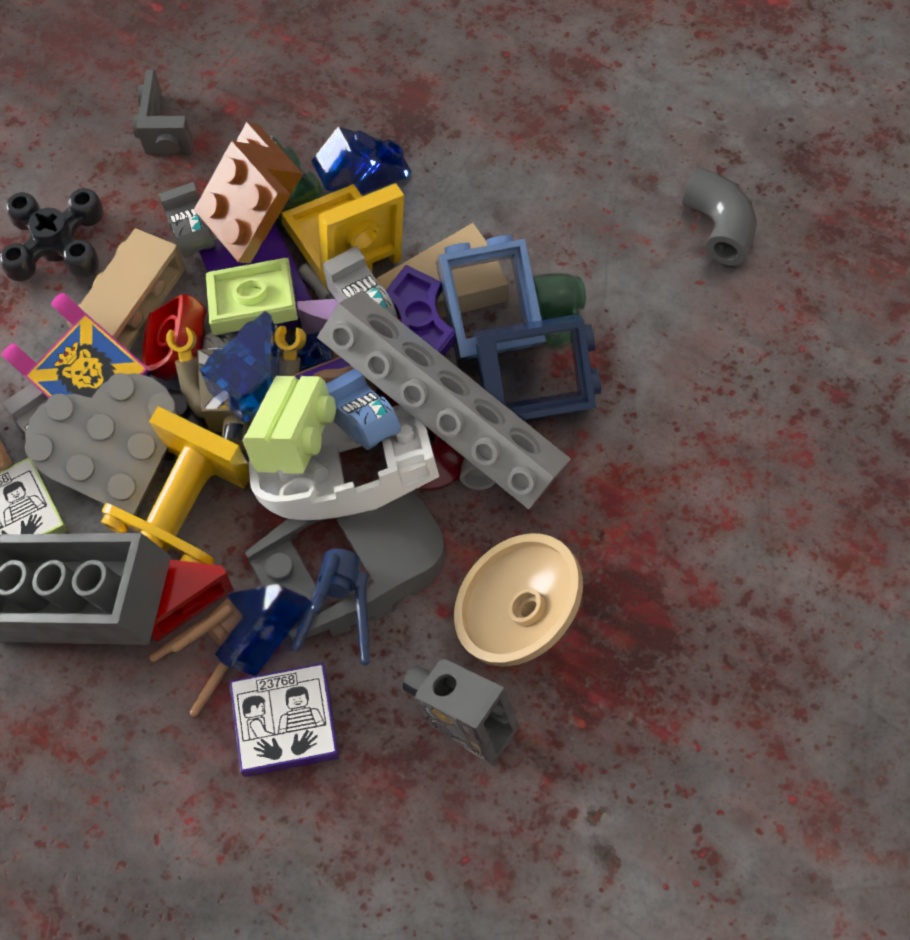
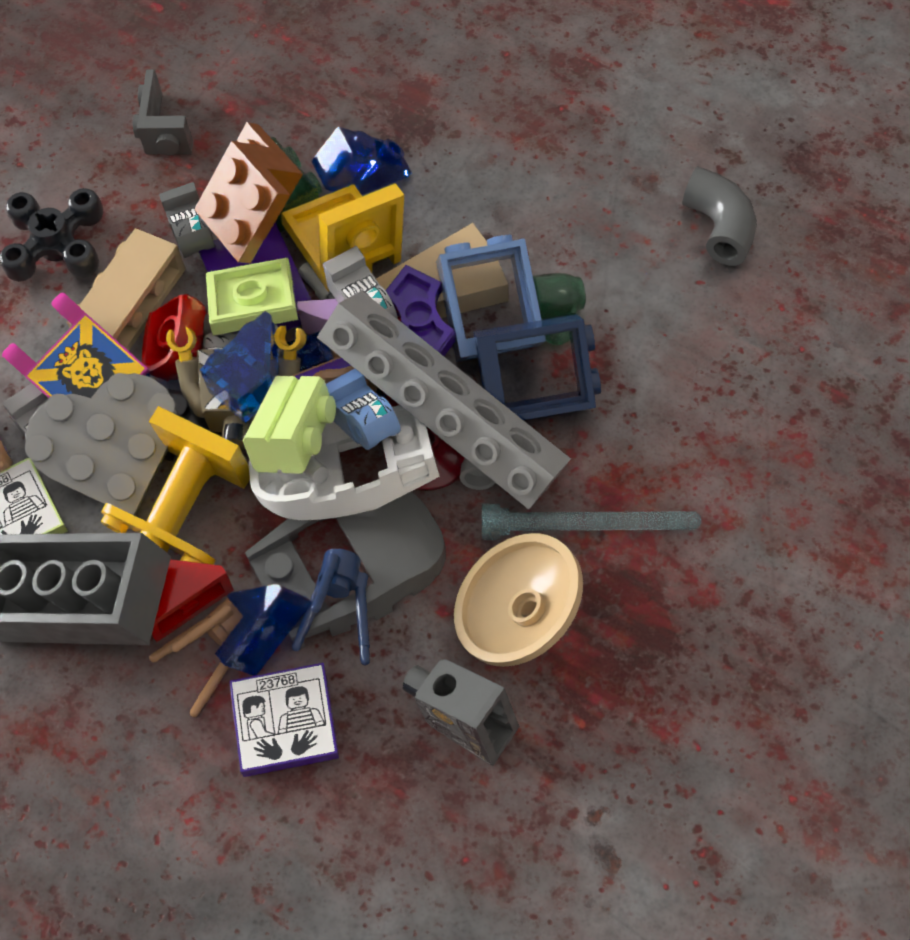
(500, 521): none -> clear light blue piece

